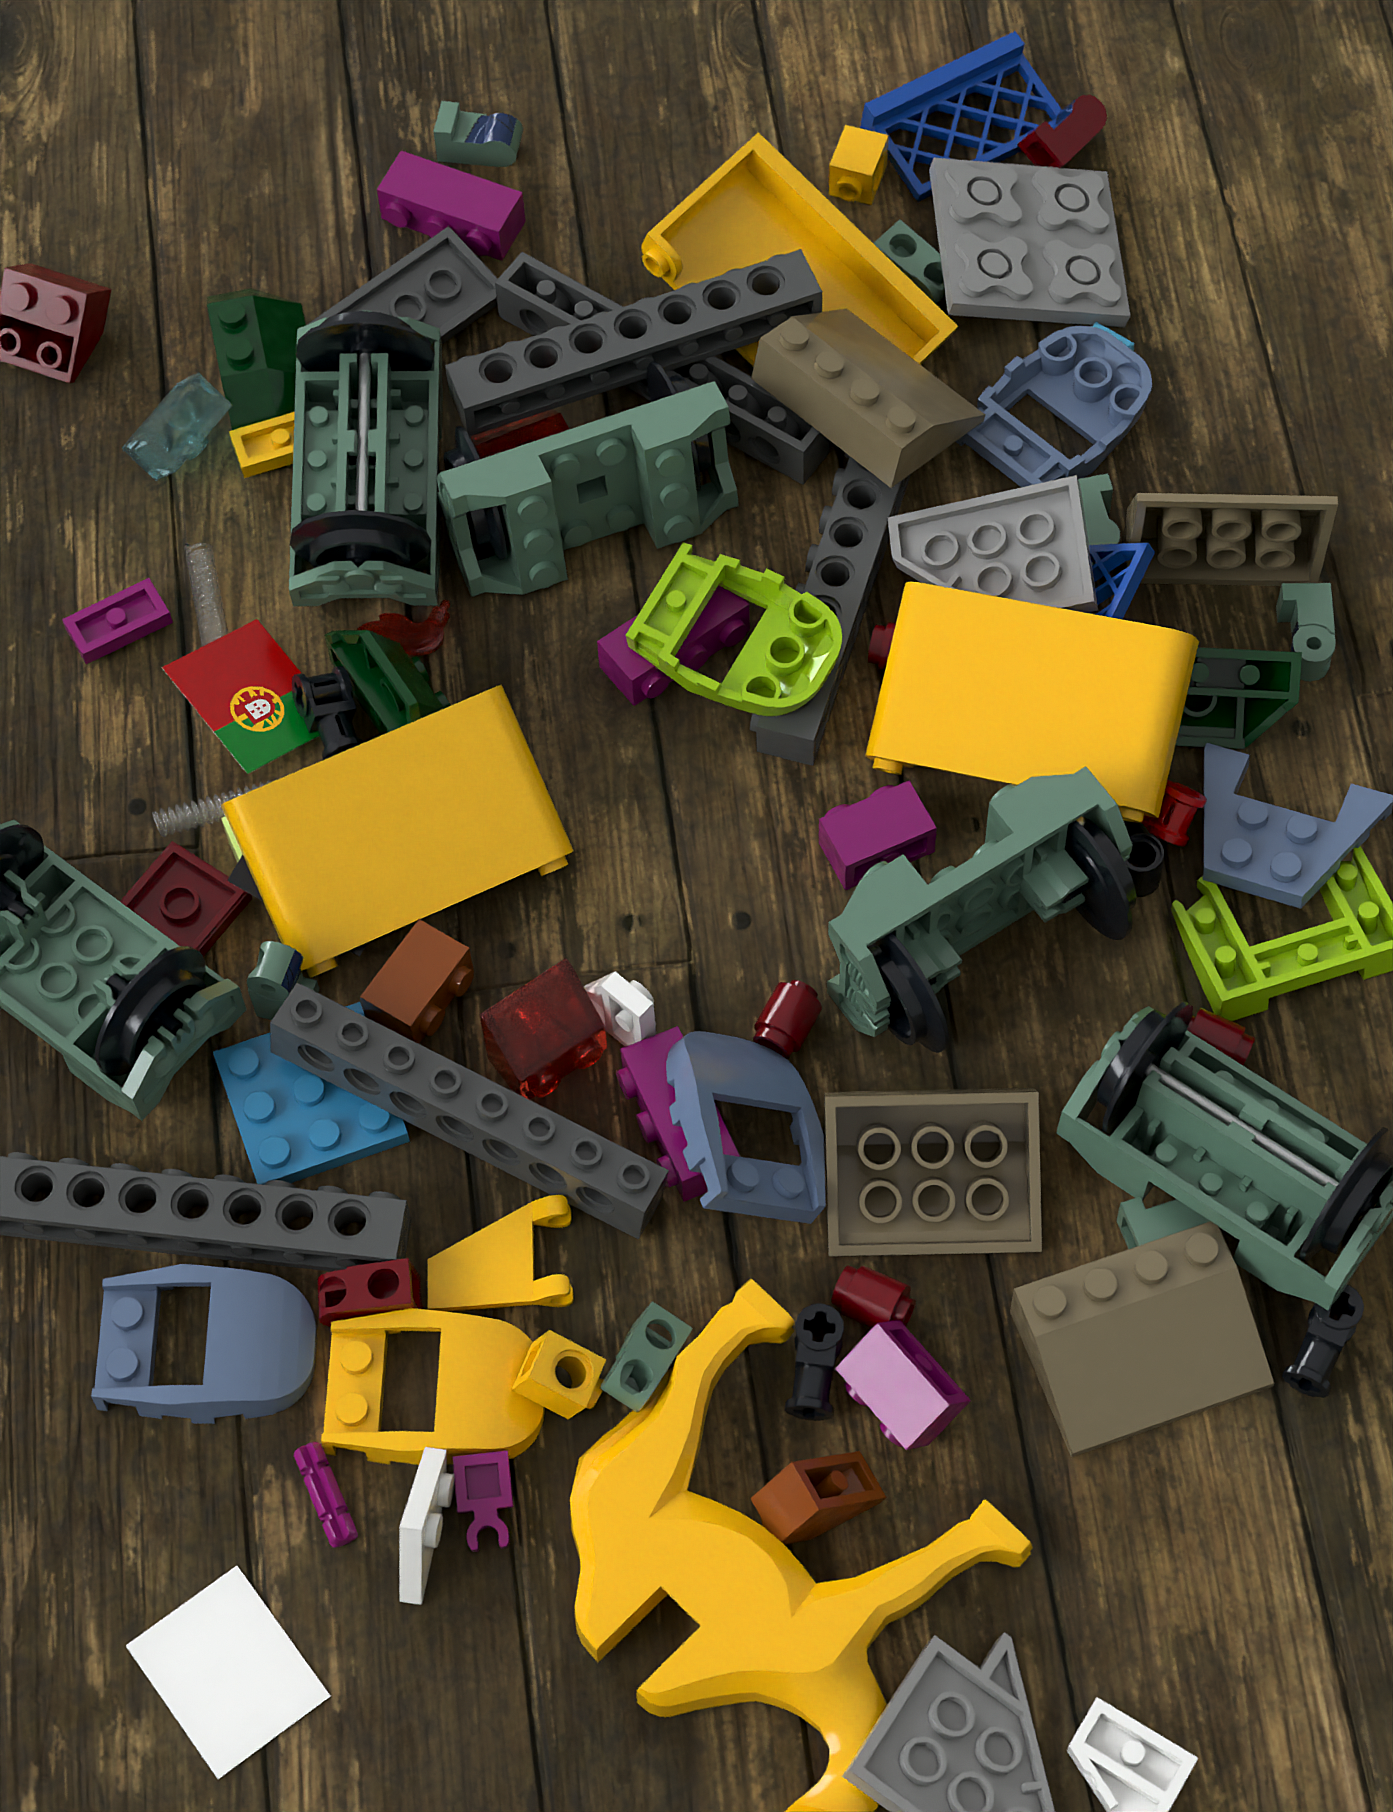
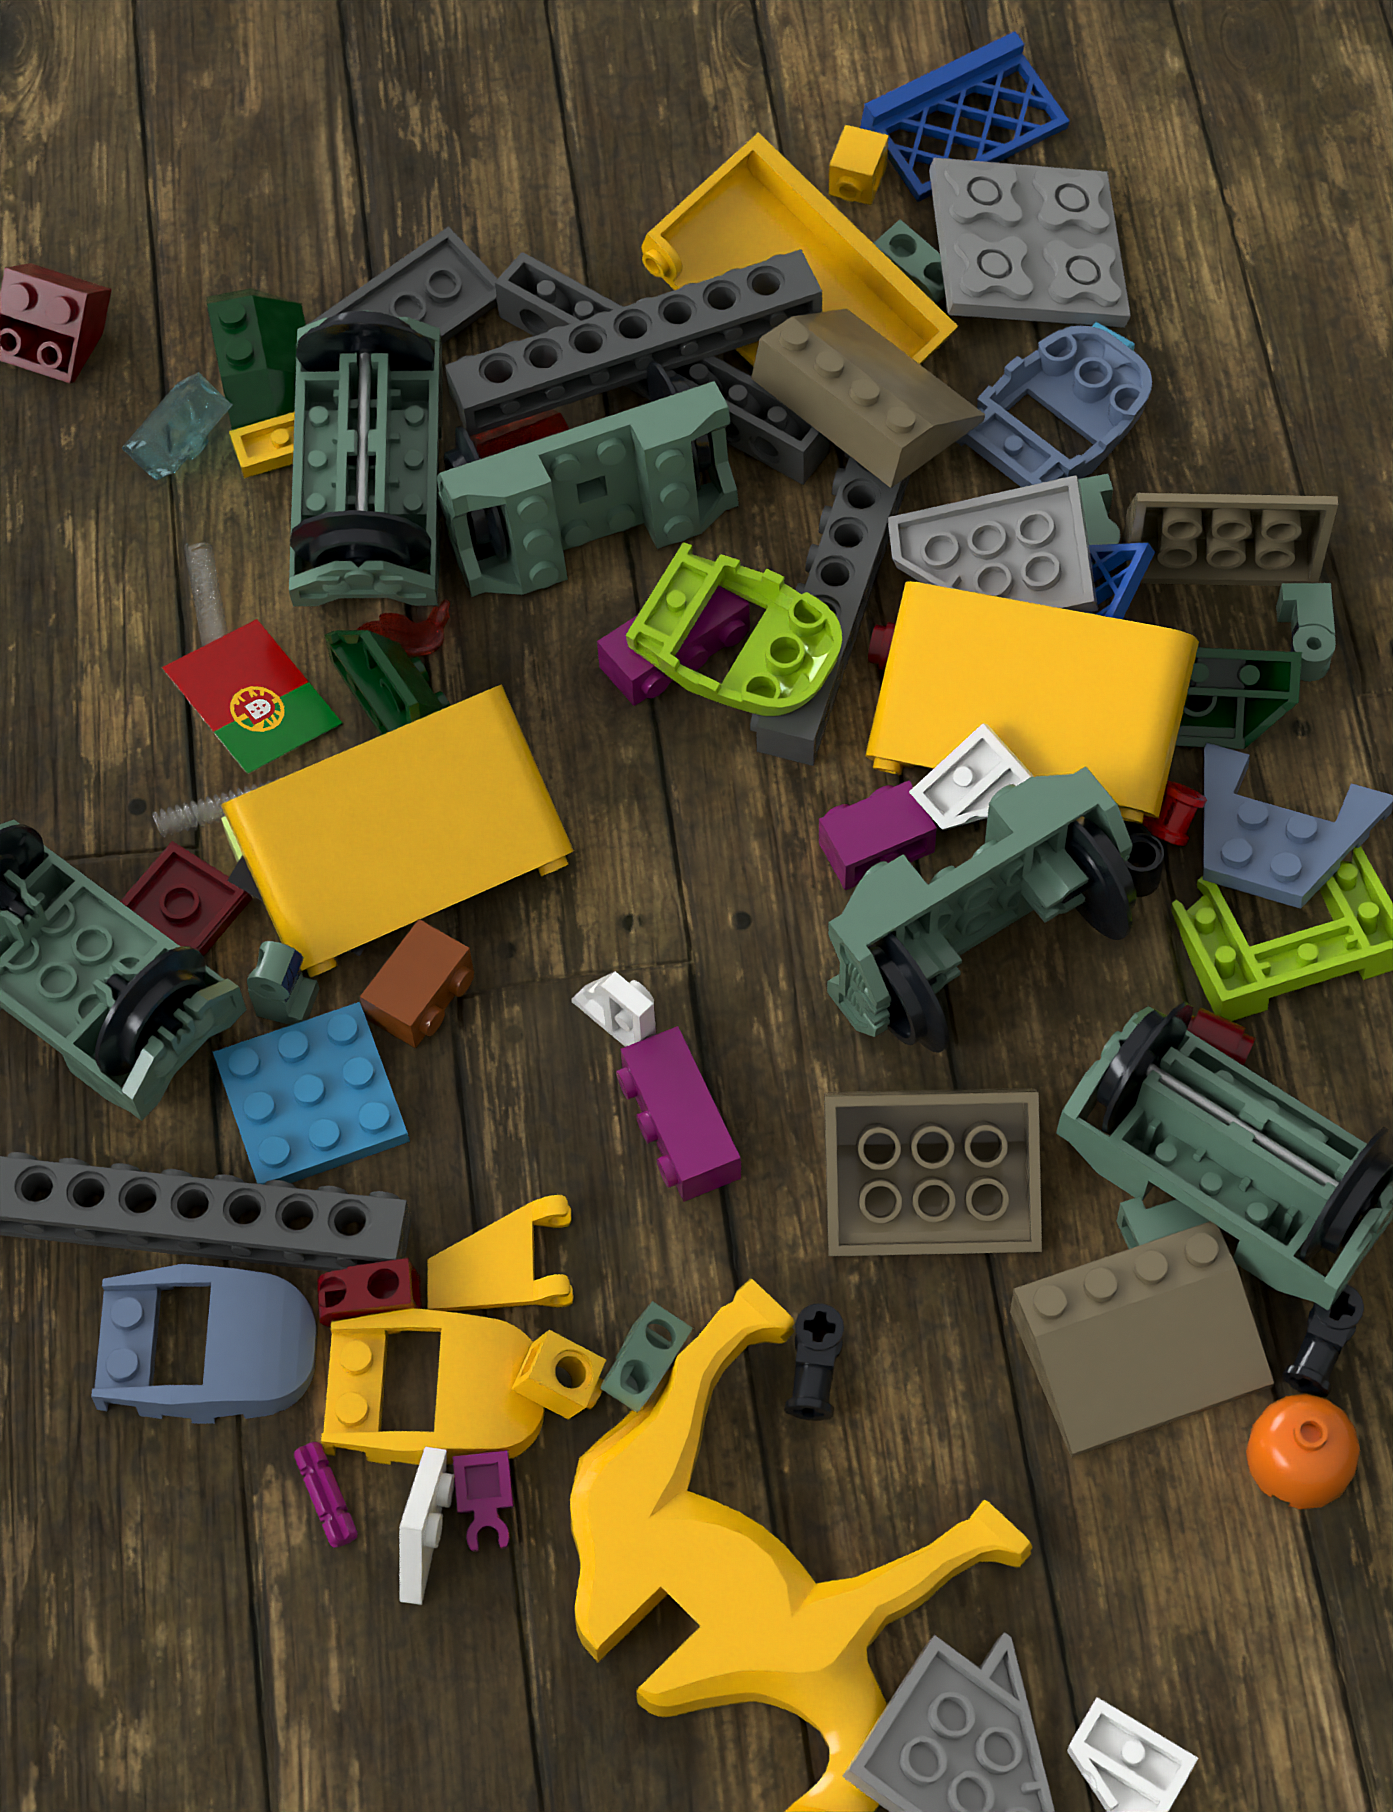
(117, 621): magenta plate -> none
(227, 1671): white sticker -> none
(327, 708): black connector -> none
(435, 196): magenta brick -> none
(468, 1110): dark grey brick -> none
(476, 137): sand green leg -> none
(543, 1032): clear red slope -> none
(746, 1073): sand blue slope -> none
(787, 1017): dark red brick -> none
(817, 1496): dark orange slope -> none
(872, 1297): dark red brick -> none
(901, 1385): brick -> none
(968, 779): none -> white wing
(1073, 130): dark red leg -> none
(1303, 1451): none -> orange cylinder

